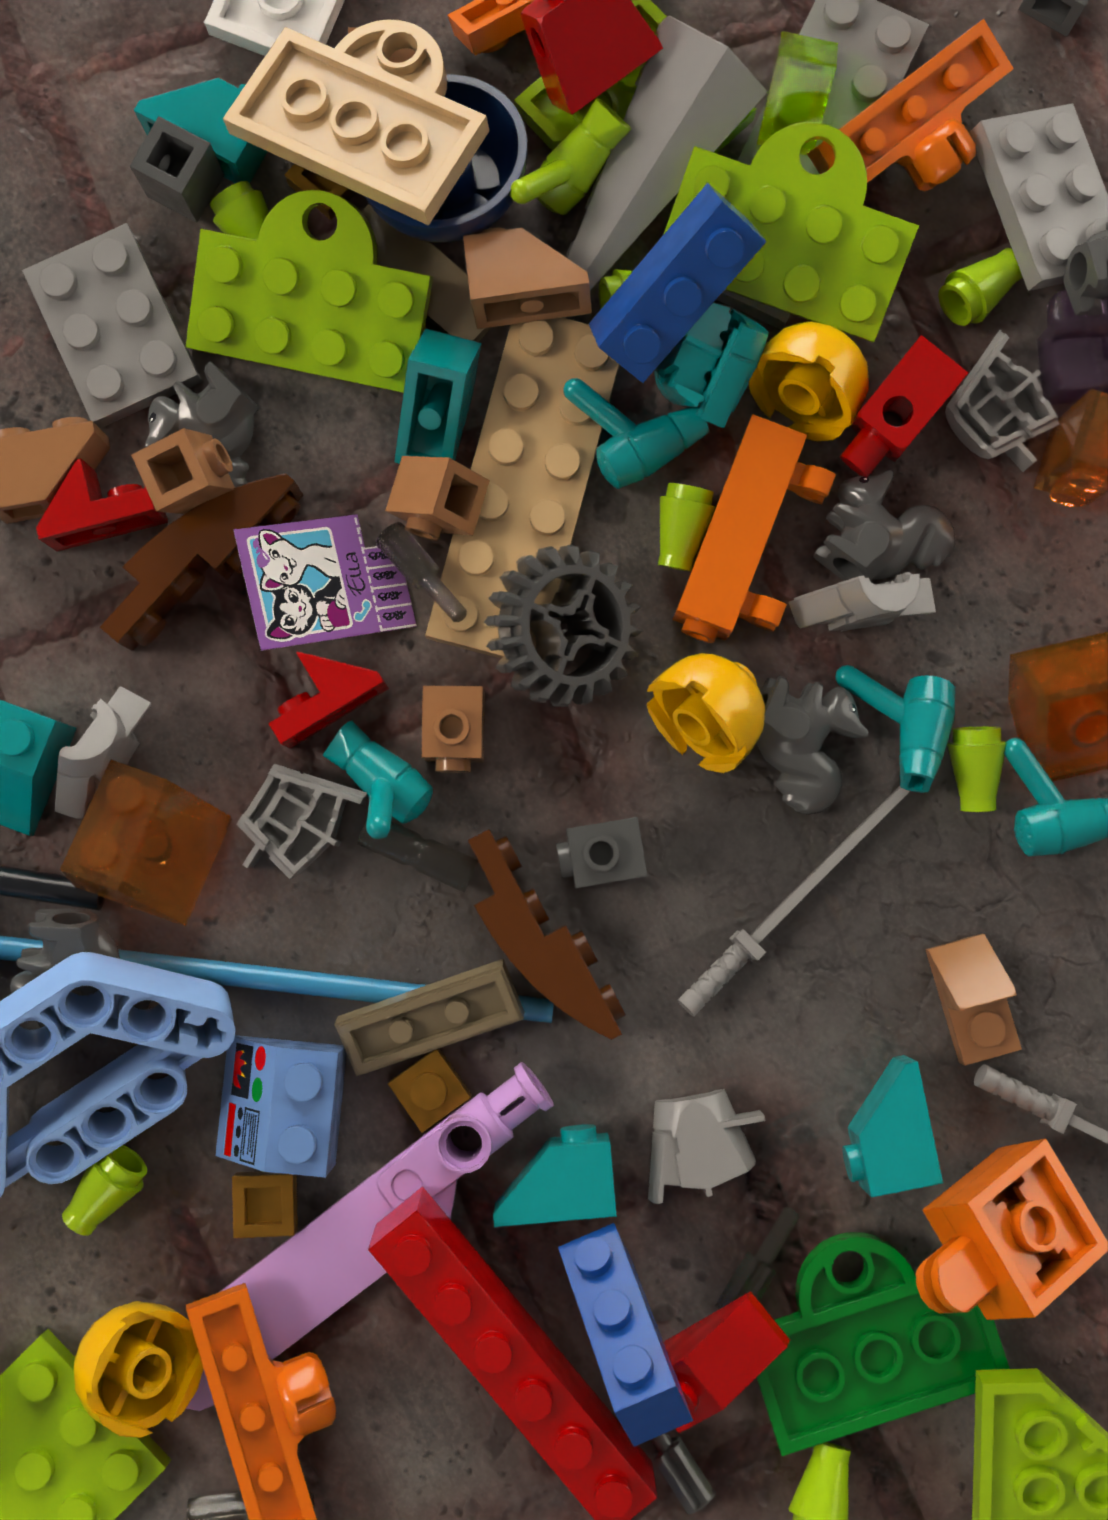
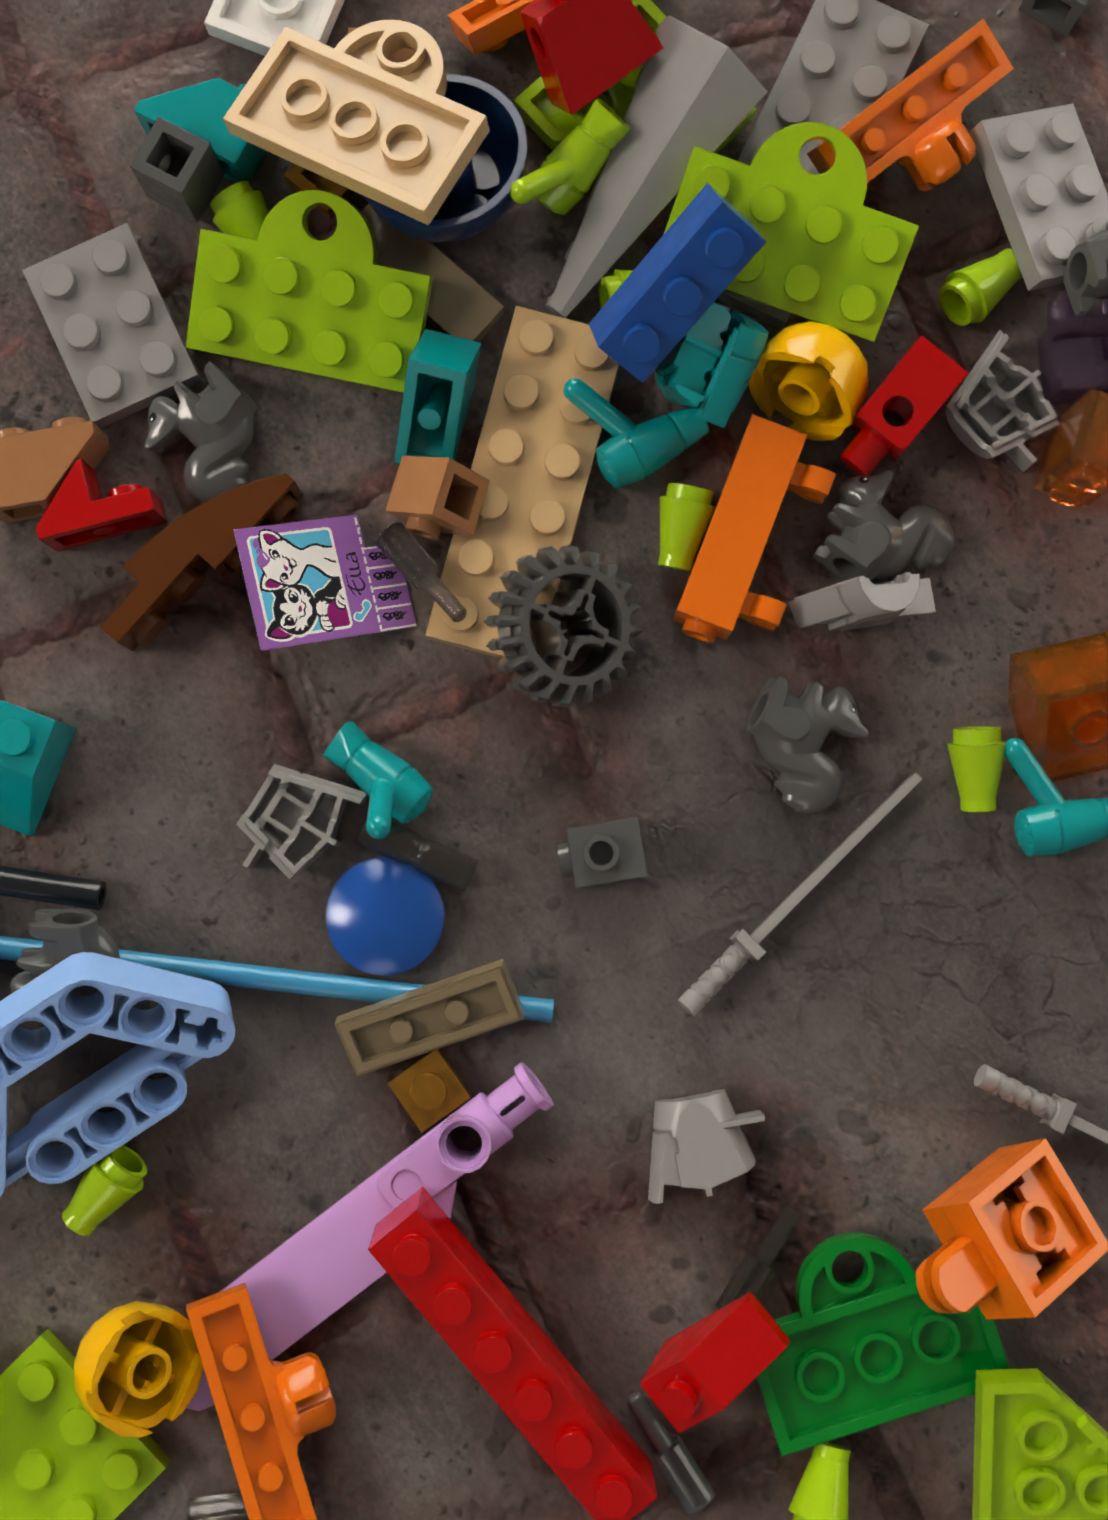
(105, 739): light grey piece -> none
(146, 843): clear orange slope -> none
(184, 470): medium nougat brick -> none
(264, 1204): pearl gold plate -> none
(281, 1105): medium blue slope -> none
(341, 691): red slope -> none
(384, 916): none -> blue dish
(453, 727): medium nougat brick -> none
(521, 279): medium nougat slope -> none
(550, 961): reddish brown slope -> none
(562, 1181): teal slope -> none
(624, 1336): brick -> none
(710, 708): yellow cylinder -> none
(798, 84): clear neon green slope -> none
(893, 1135): teal slope -> none
(924, 720): teal piece -> none
(974, 998): medium nougat slope -> none

